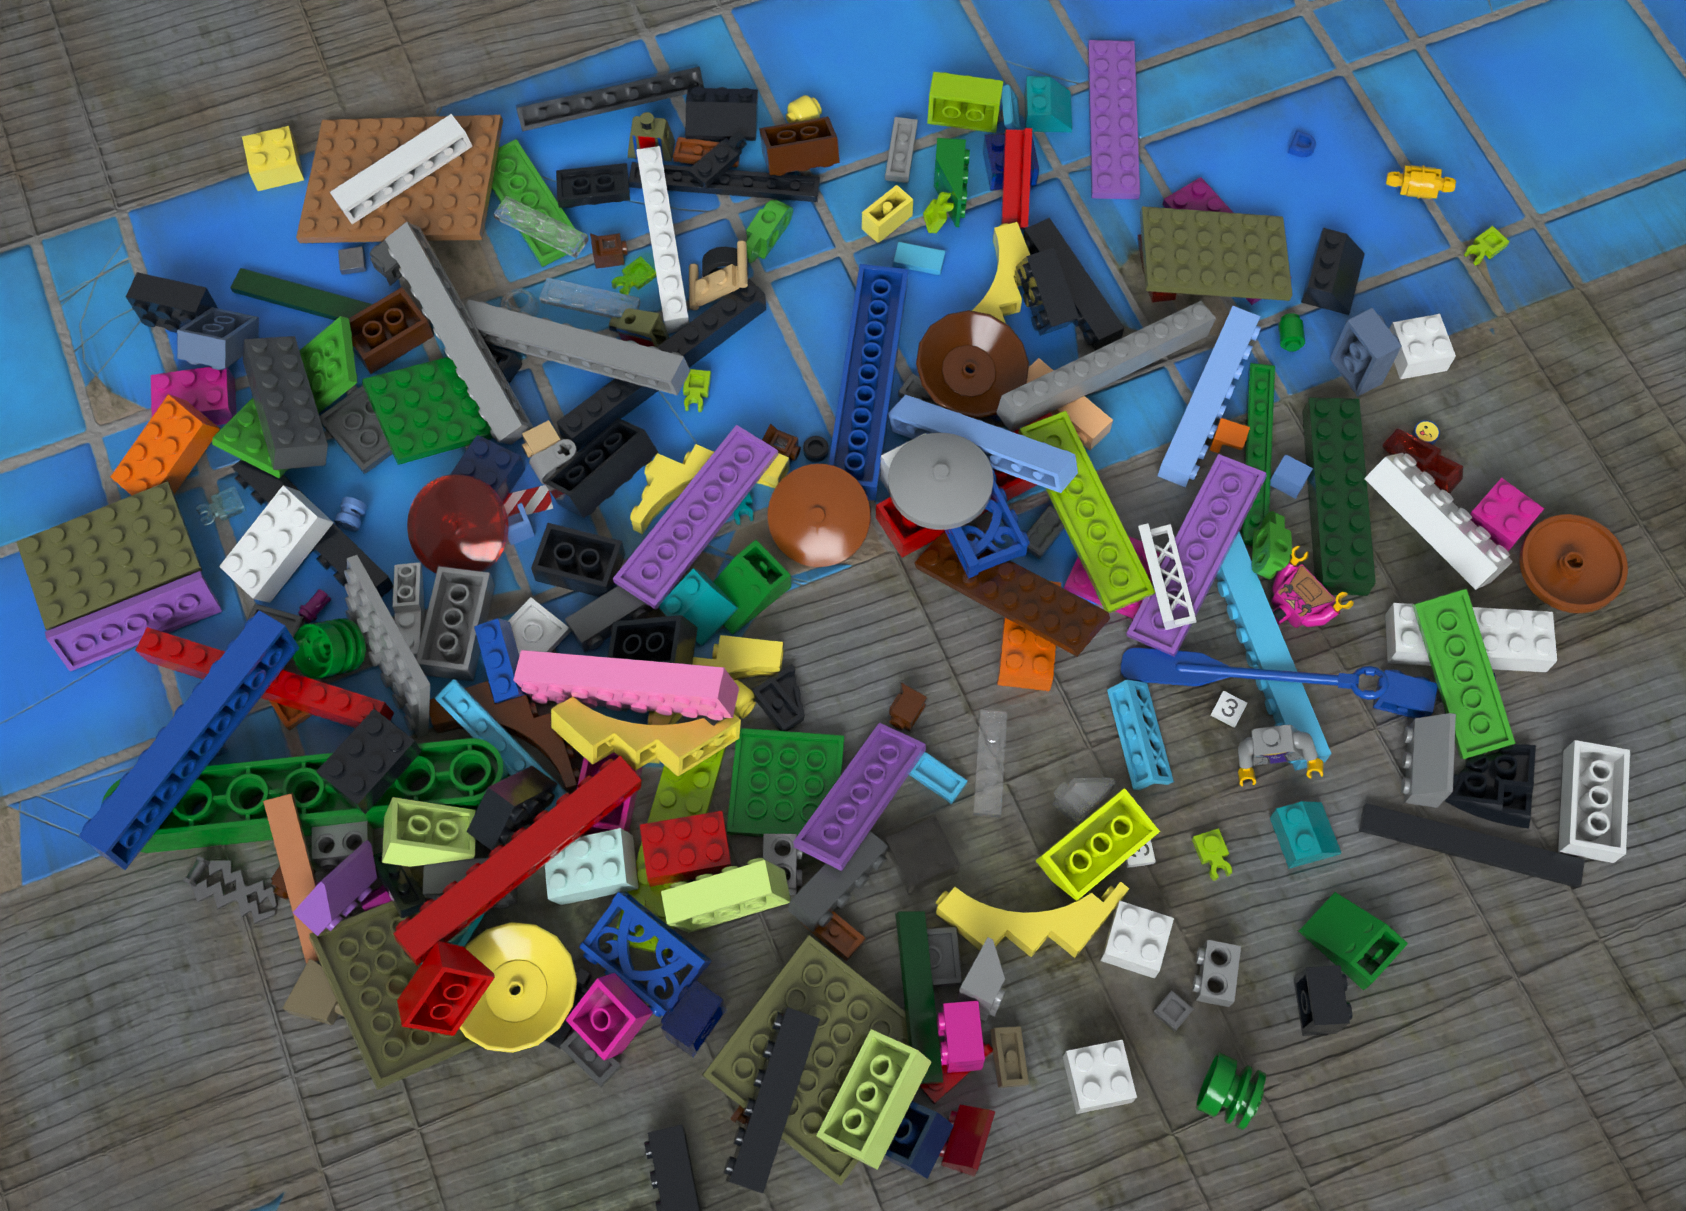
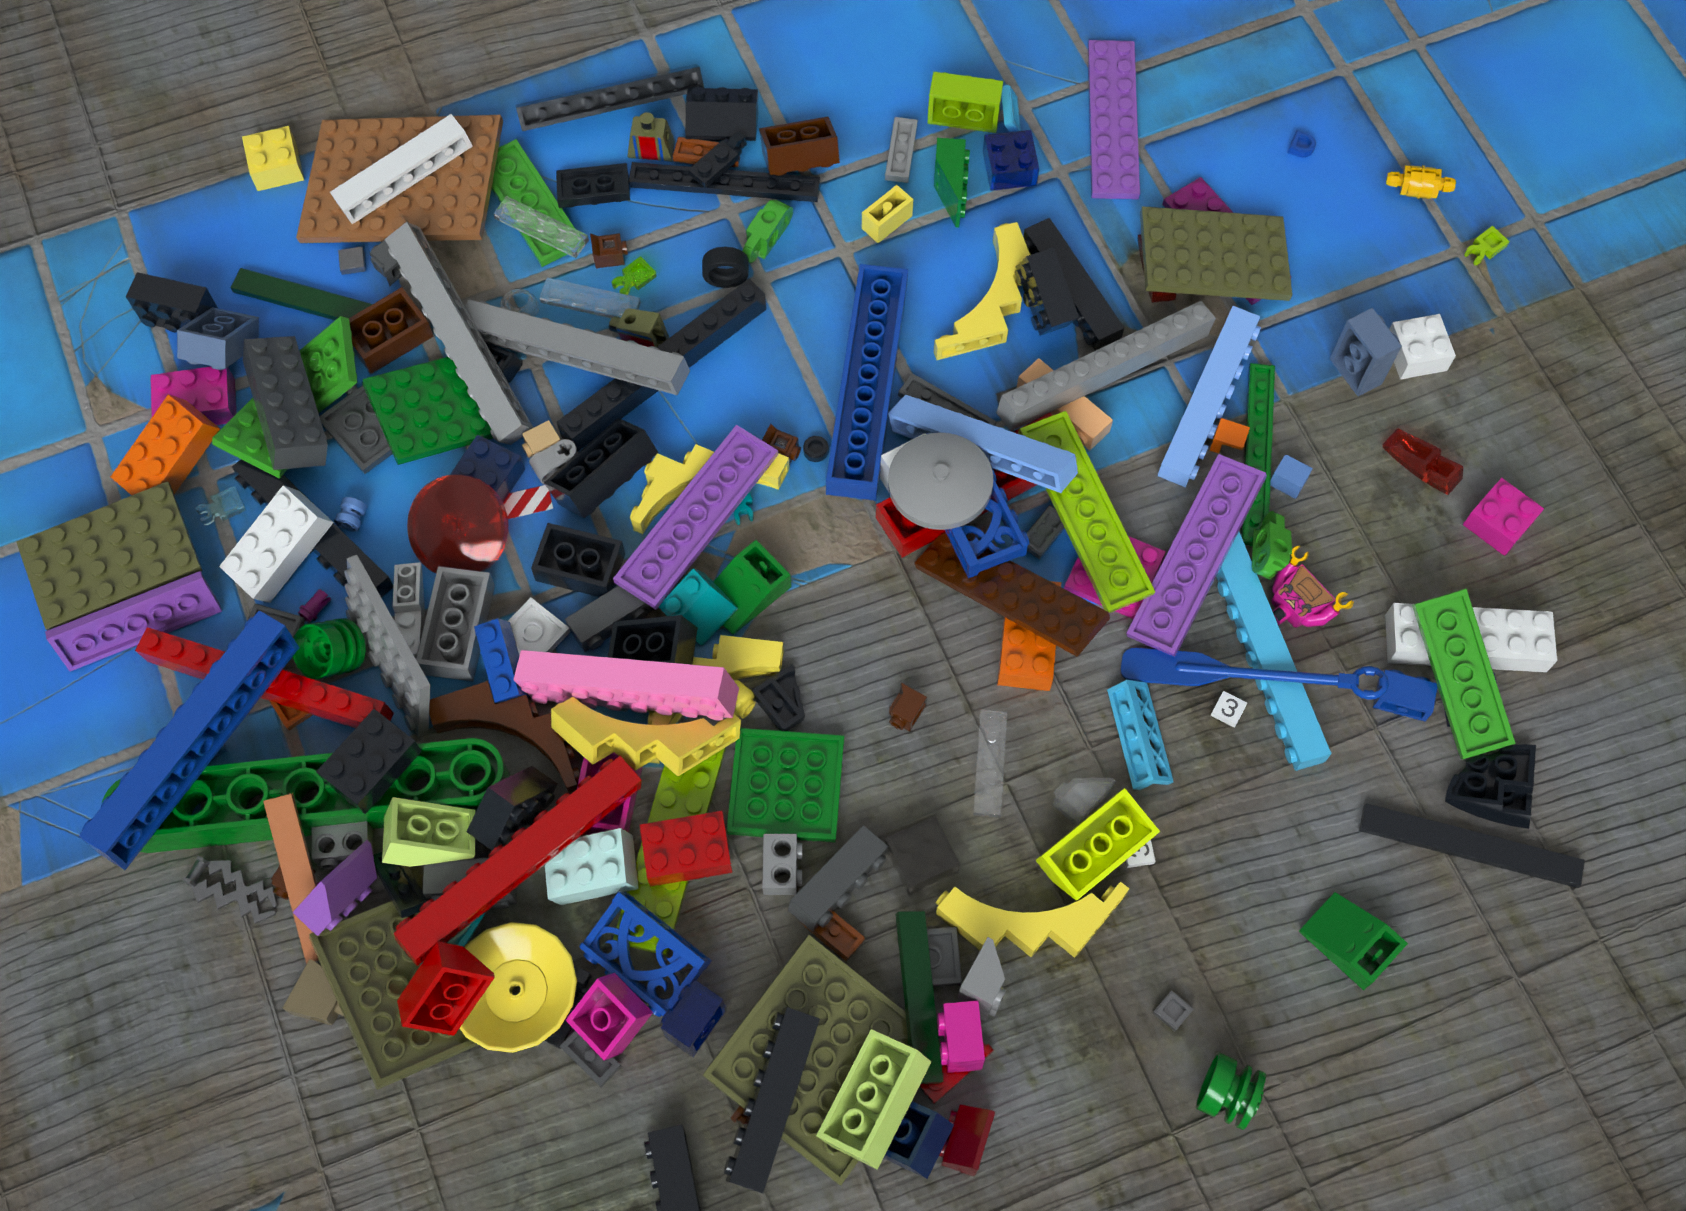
(376, 898): magenta plate -> none
(483, 726): medium azure tile -> none
(519, 526): medium blue panel -> none
(662, 239): white brick -> none
(696, 386): lime plate -> none
(719, 282): tan plate -> none
(725, 895): yellowish green brick -> none
(803, 109): light yellow head -> none
(819, 515): dark orange dish -> none
(859, 796): medium lavender plate -> none
(919, 258): medium azure tile -> none
(935, 213): lime plate -> none
(938, 777): medium azure tile -> none
(976, 343): reddish brown dish -> none
(1009, 1057): dark tan plate -> none
(1016, 177): red fence -> none
(1047, 105): teal slope -> none
(1099, 1076): white brick -> none
(1137, 939): white brick -> none
(1157, 578): white fence -> none
(1212, 850): lime plate -> none
(1224, 974): light grey brick -> none
(1276, 746): light grey torso -> none
(1291, 332): green brick -> none
(1304, 833): teal slope -> none
(1322, 1000): black brick -> none
(1333, 272): black slope -> none
(1338, 496): dark green brick -> none
(1426, 431): light yellow tile -> none
(1429, 760): light grey slope -> none
(1439, 519): white brick -> none
(1573, 563): dark orange dish -> none
(1594, 801): white brick -> none

